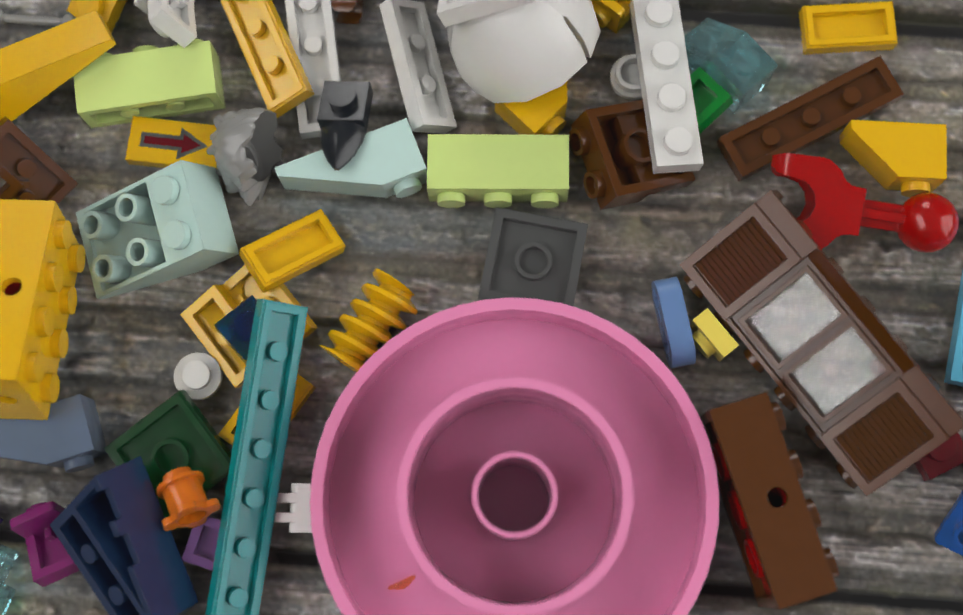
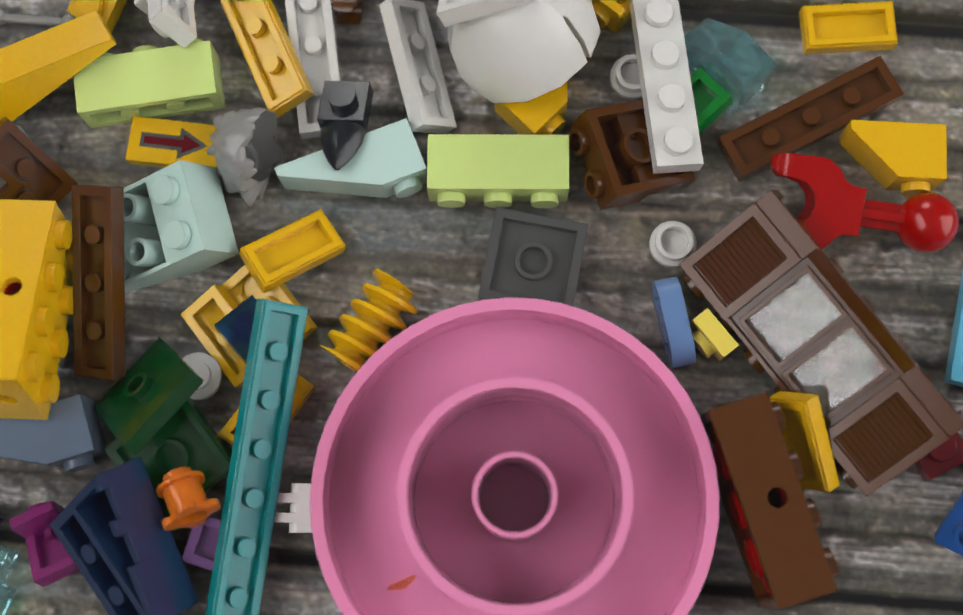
(98, 281): none -> reddish brown plate
(148, 396): none -> dark green plate
(672, 243): none -> white plate
(808, 438): none -> yellow tile

